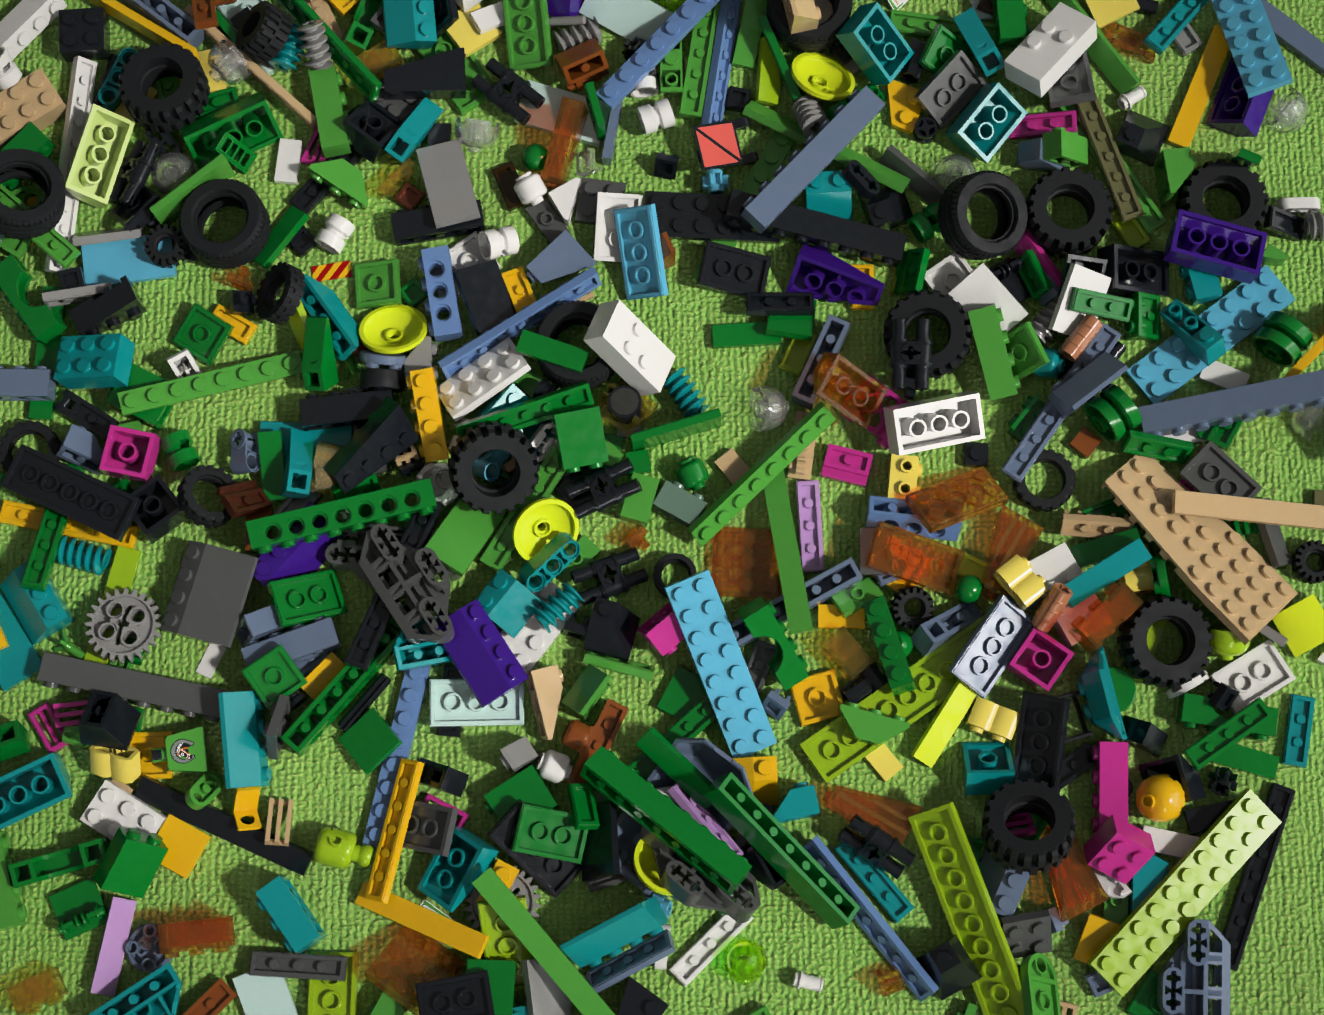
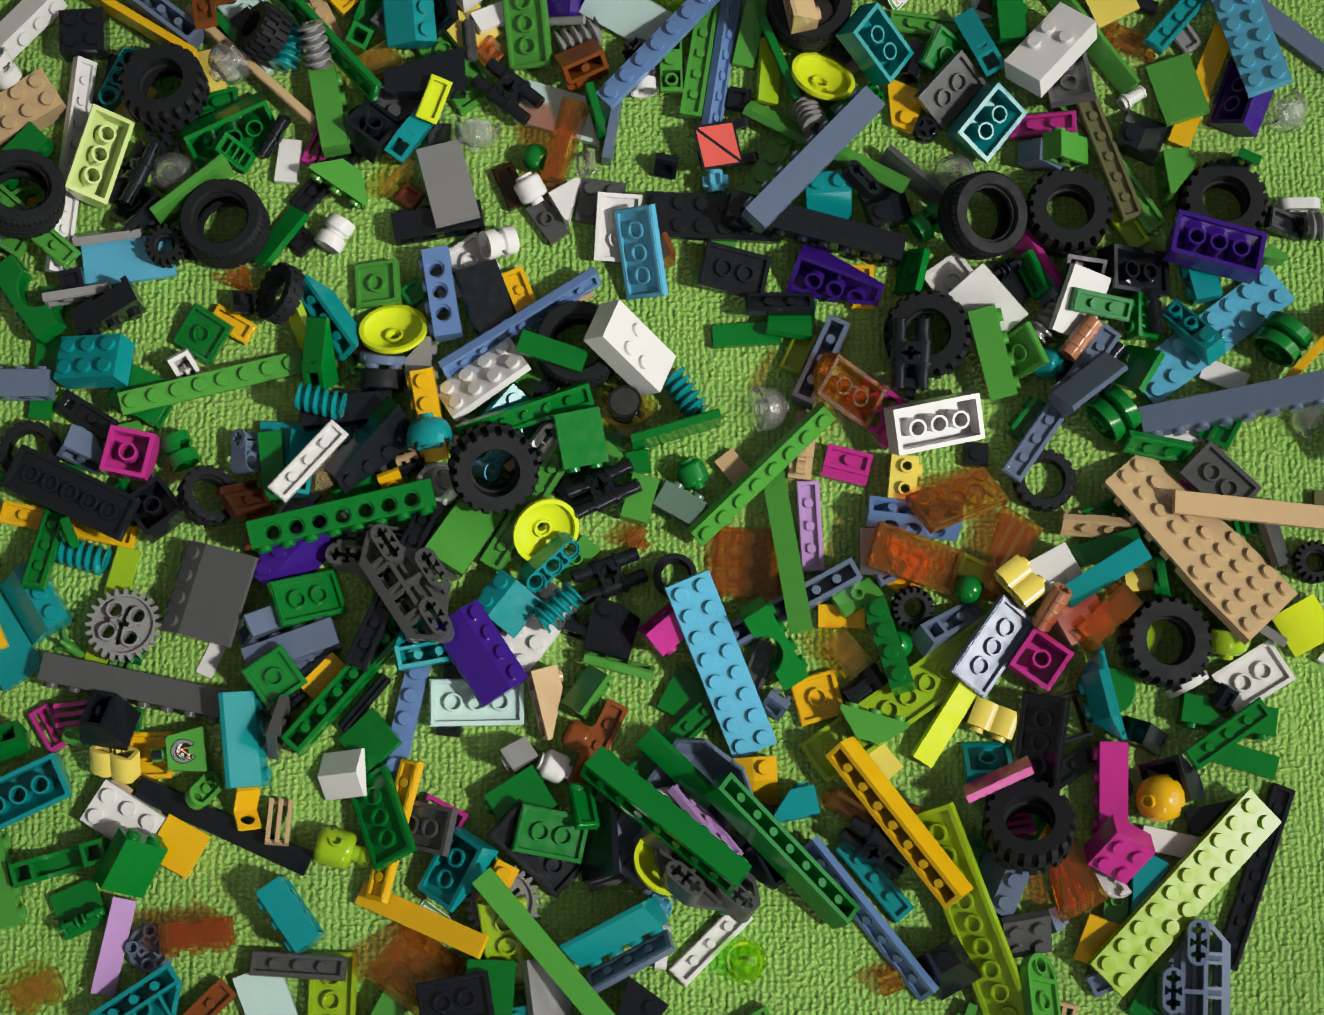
(68, 533): none -> green plate
(273, 135): none -> black pin
(308, 461): none -> white tile
(319, 401): none -> teal piece
(332, 271): sticker -> none
(343, 774): none -> white slope
(383, 820): none -> green tile
(390, 478): none -> yellow bracket
(428, 432): none -> teal cylinder
(433, 99): none -> neon yellow tile
(443, 777): black slope -> none
(469, 40): none -> dark grey axle
(489, 49): none -> clear orange tile
(559, 260): sand blue slope -> none
(656, 116): white wheel -> none
(807, 981): white pin -> none
(899, 822): none -> yellow brick
(998, 779): none -> tile
(1085, 442): dark orange tile -> none
(1142, 366): none -> green tile
(1155, 311): none -> black axle
(1177, 89): none -> bright green tile
(1222, 781): black gear -> none
(1298, 731): teal tile -> none

